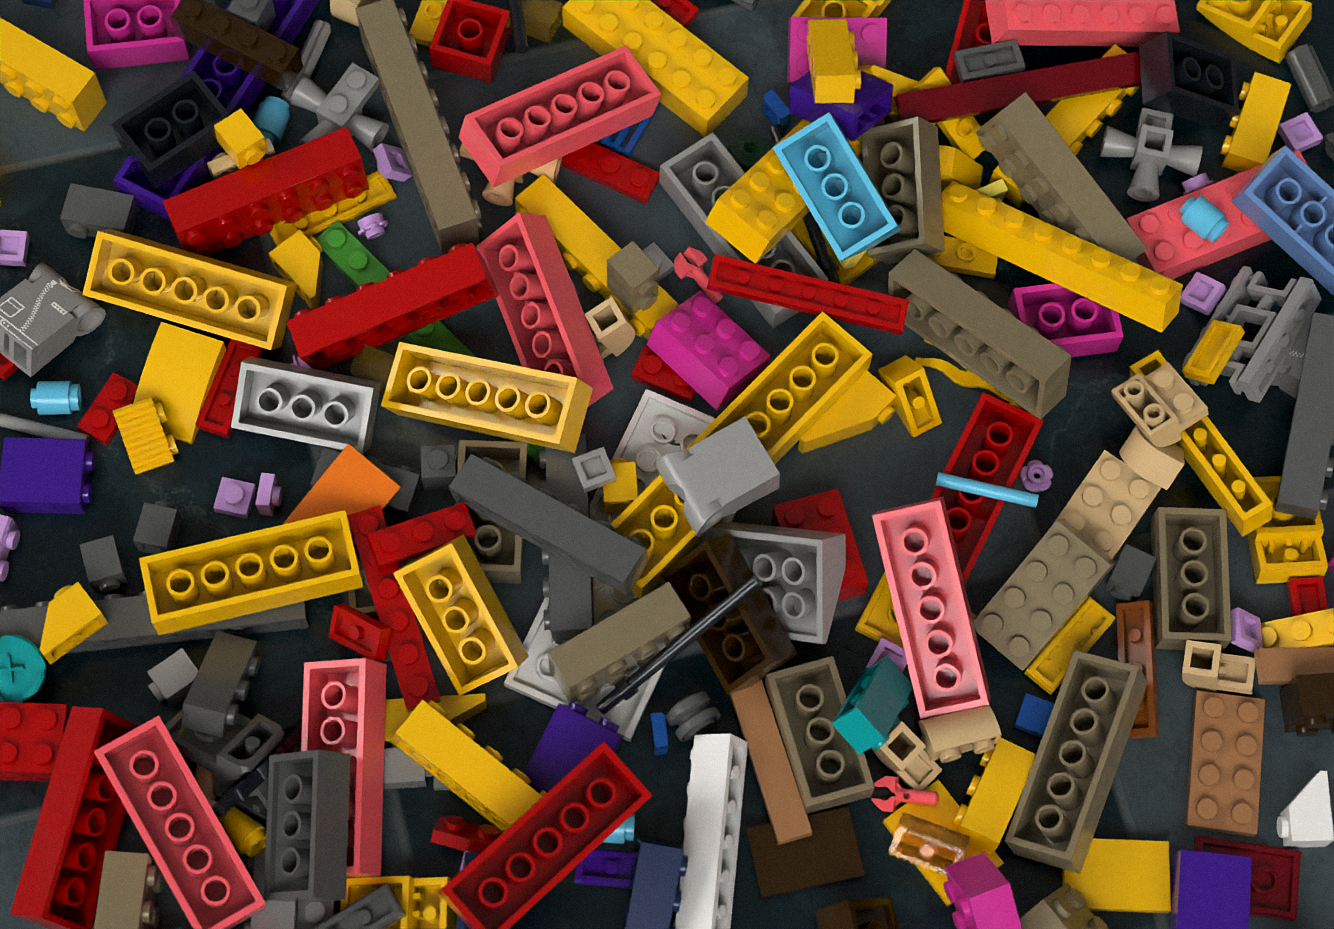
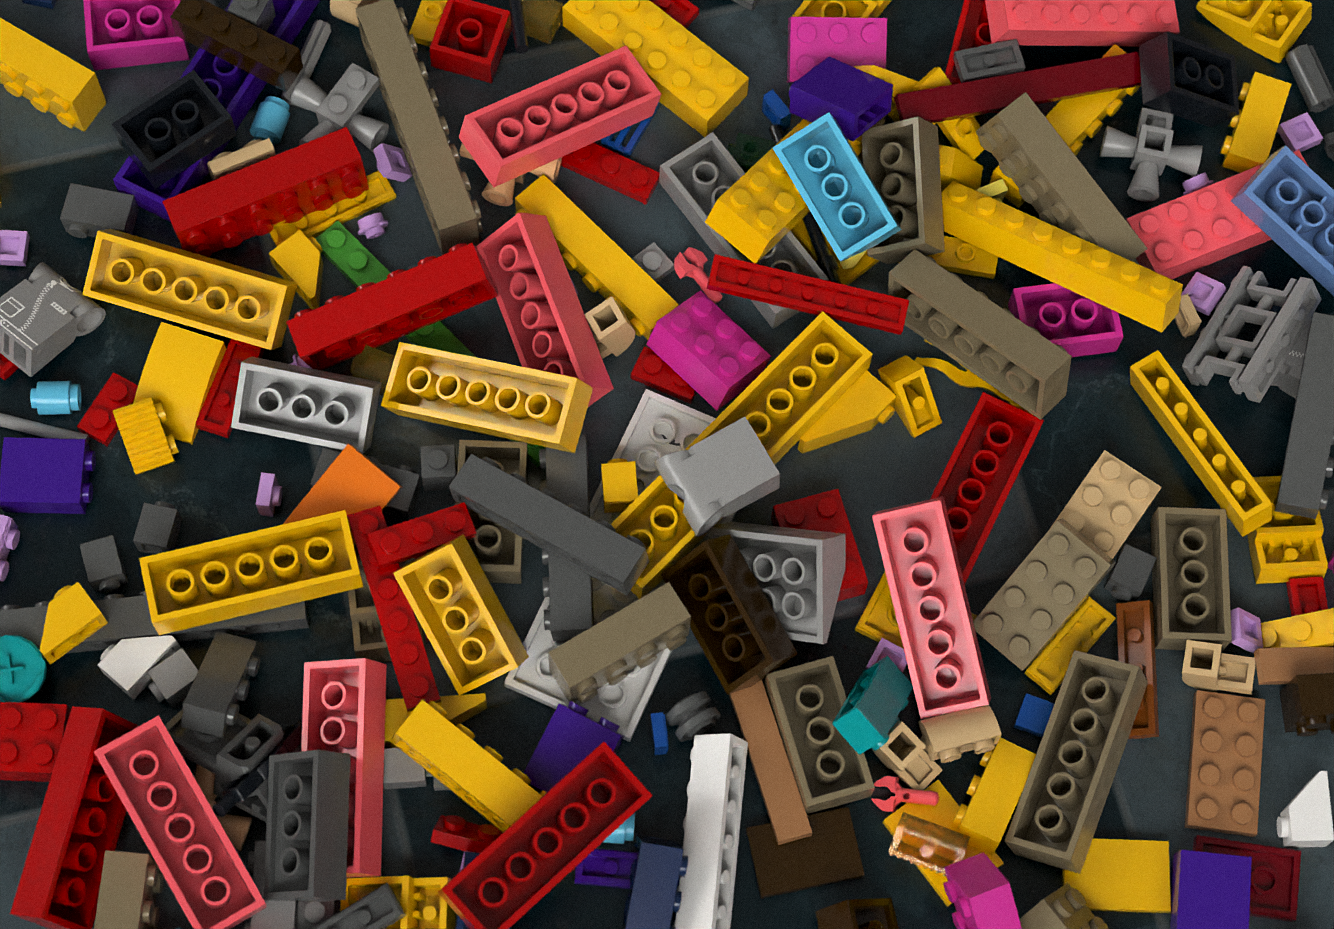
(132, 659): none -> white slope
(234, 498): lavender plate -> none
(240, 139): yellow brick -> none
(244, 832): yellow cone -> none
(359, 632): red plate -> none
(593, 469): light grey plate -> none
(628, 686): black bar -> none
(633, 278): dark tan brick -> none
(832, 61): yellow brick -> none
(987, 490): medium azure bar -> none
(1032, 483): lavender plate -> none
(1151, 462): tan brick -> none
(1160, 404): tan brick -> none
(1187, 317): none -> tan tile
(1204, 218): medium azure brick -> none
(1213, 351): yellow tile -> none

